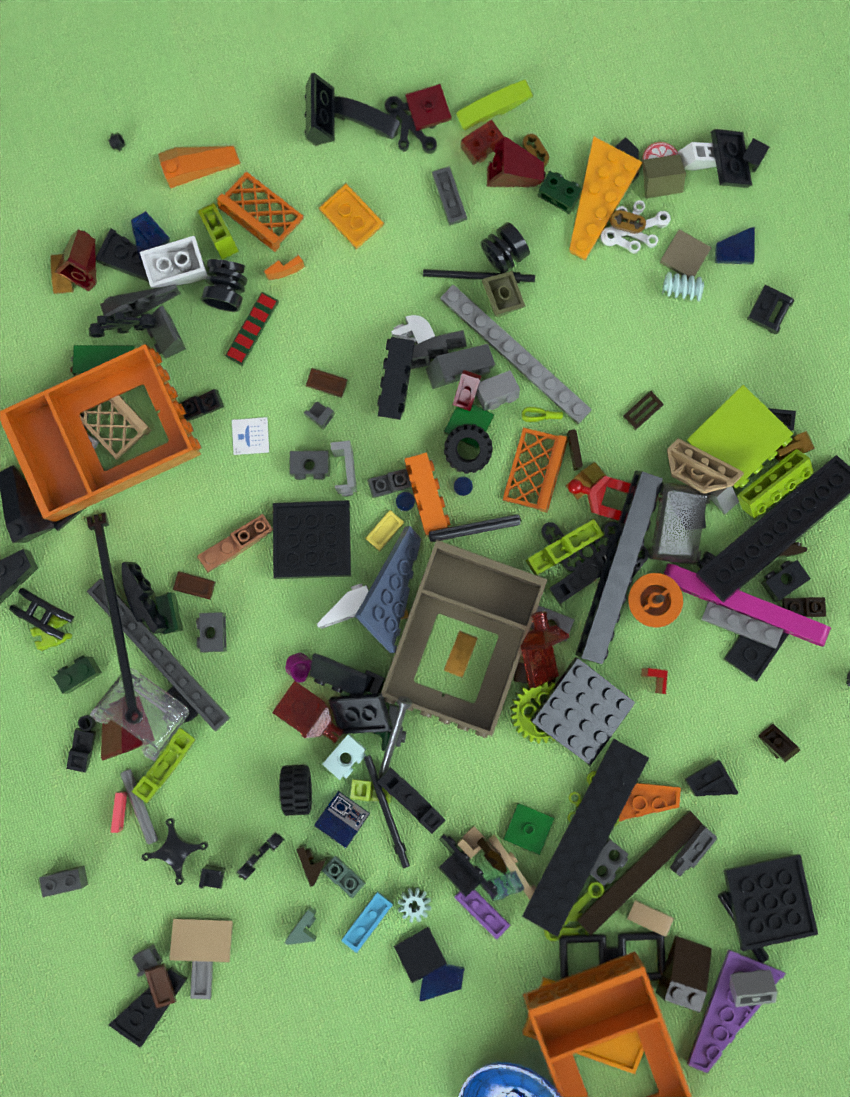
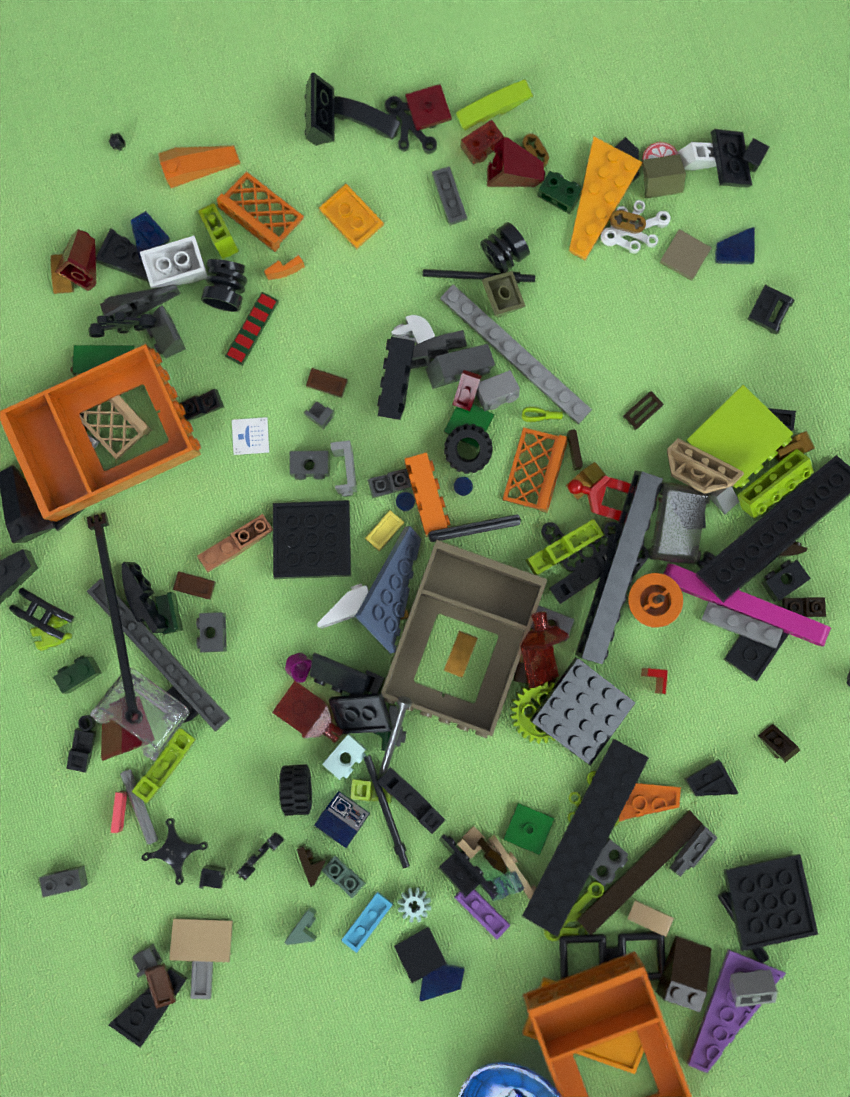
(684, 286): light aqua piece -> none

